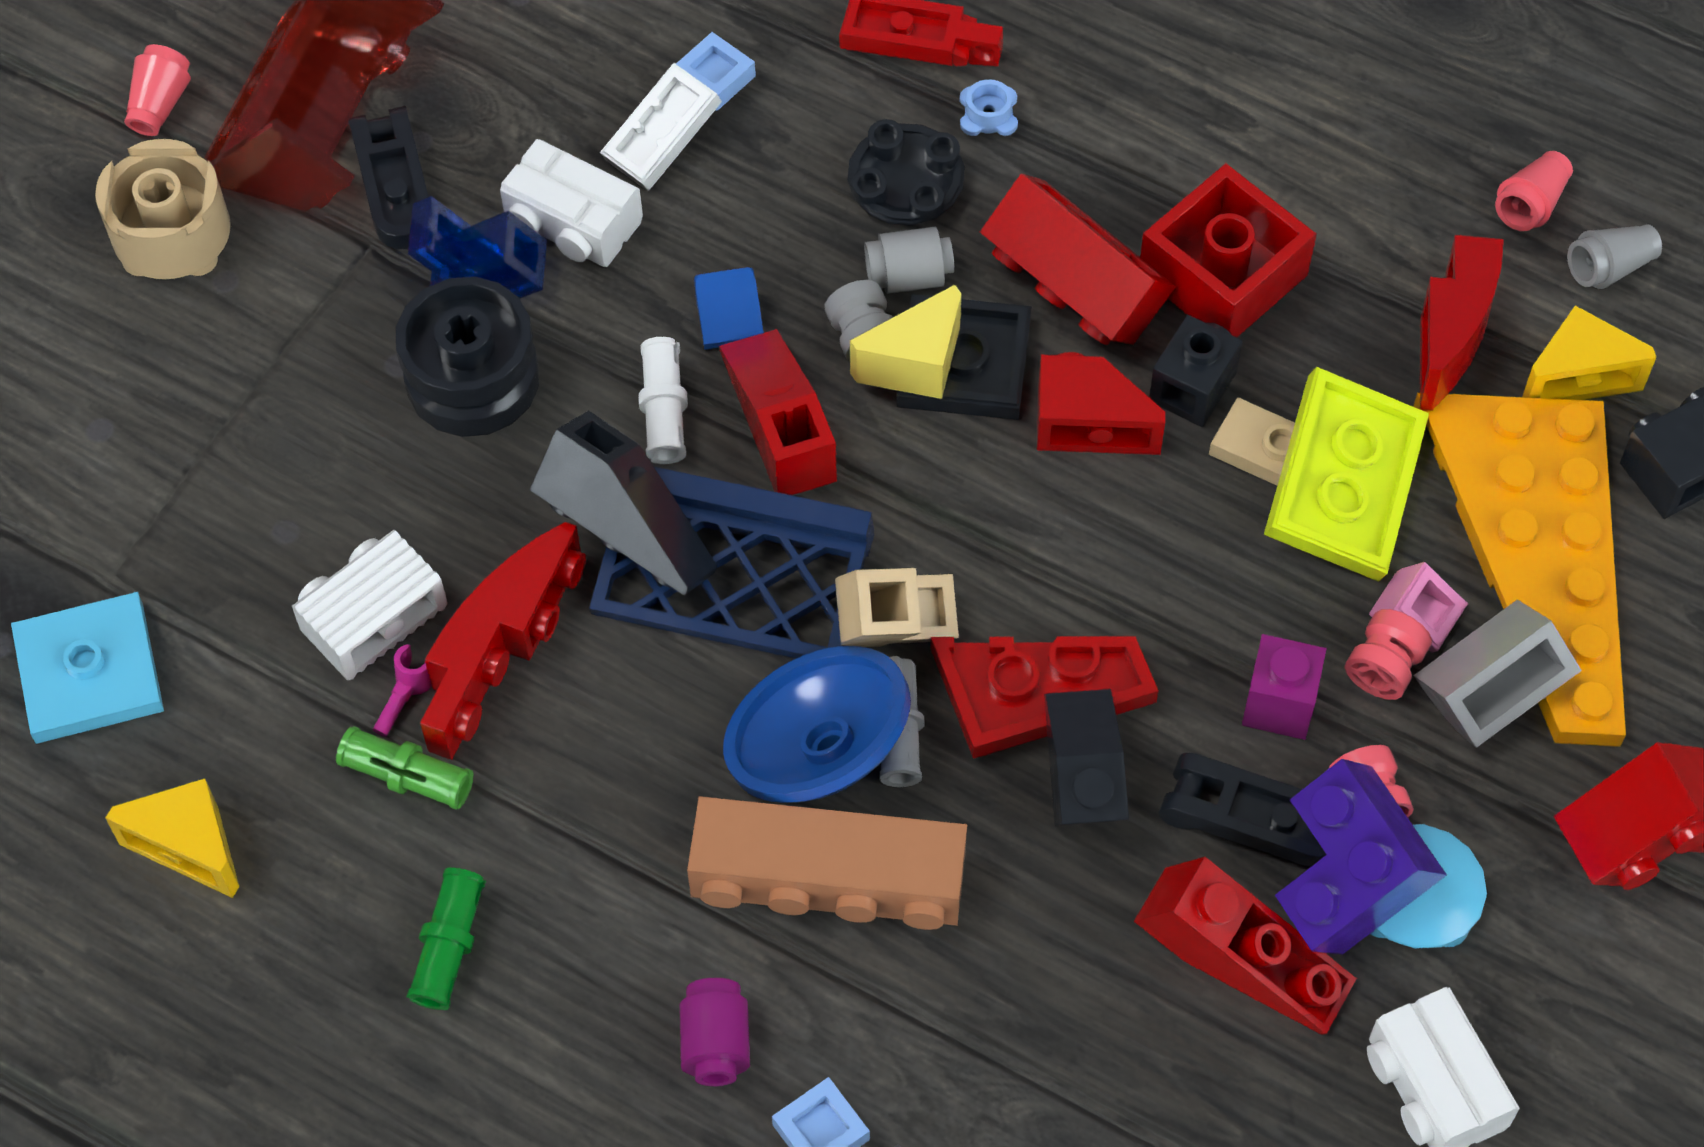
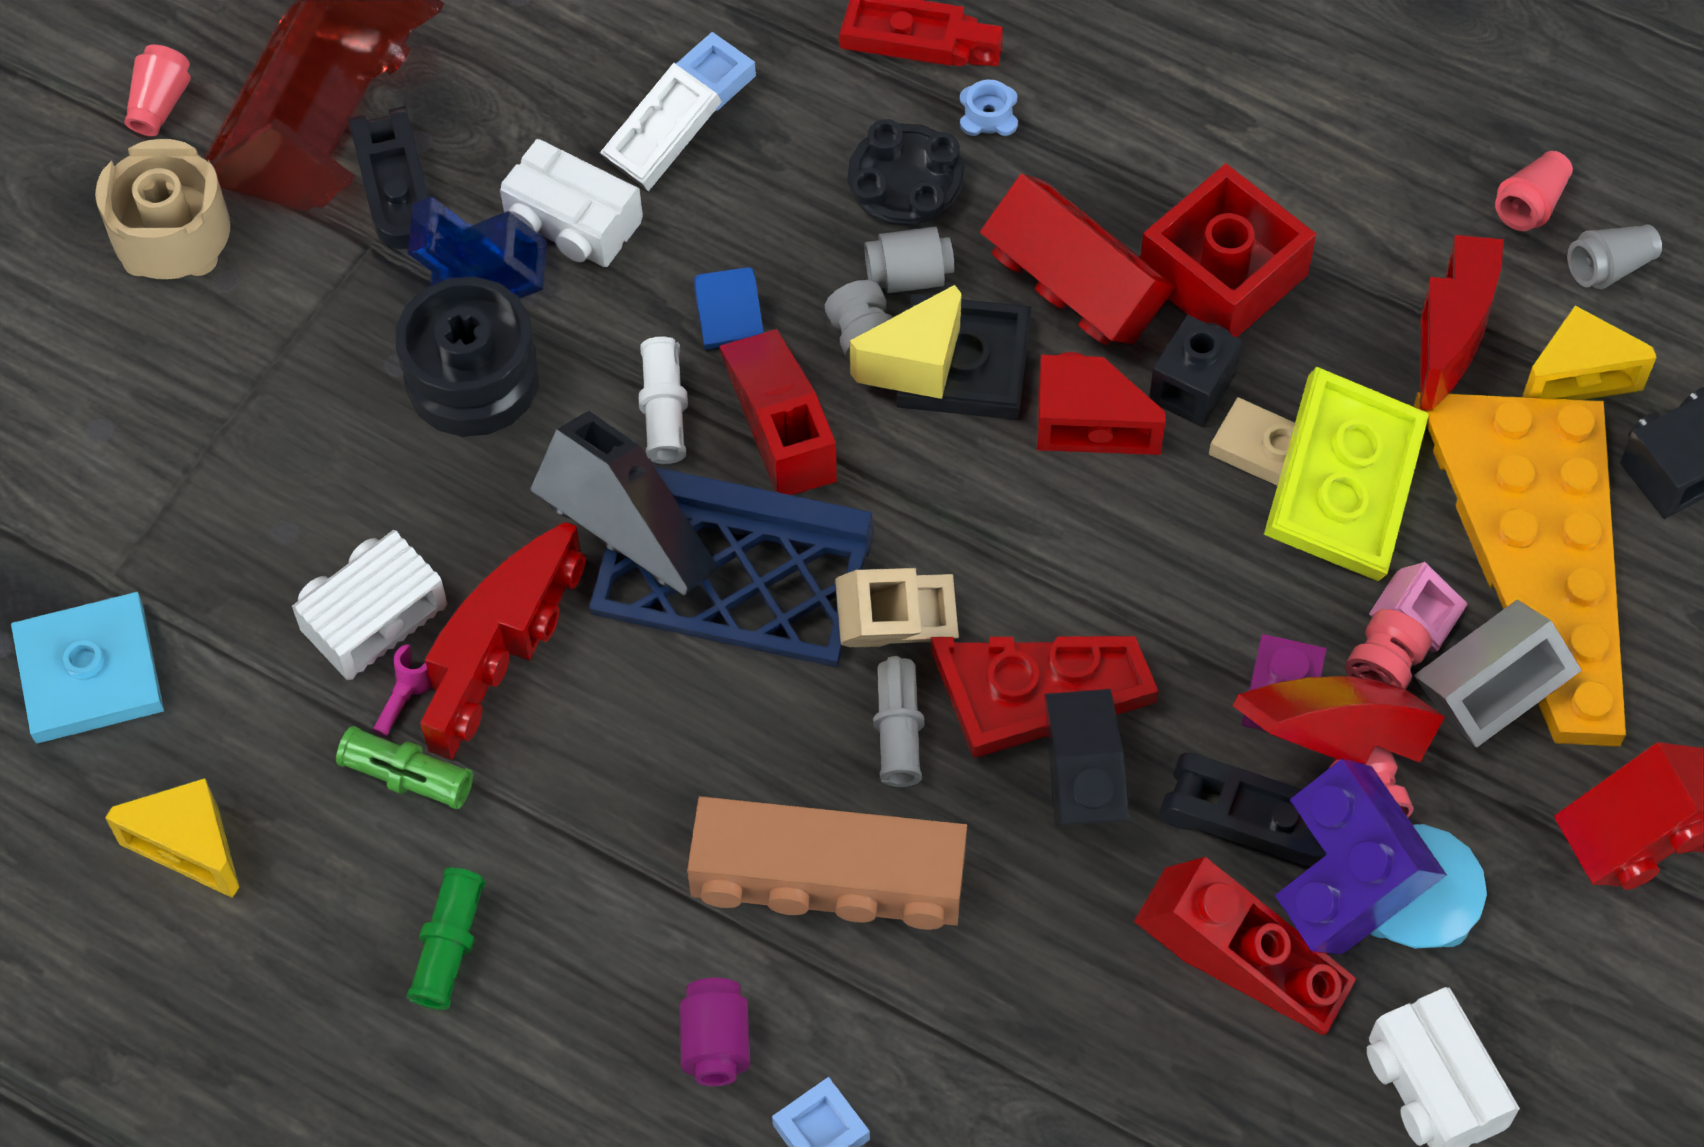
(817, 724): blue dish -> none
(1343, 716): none -> red slope

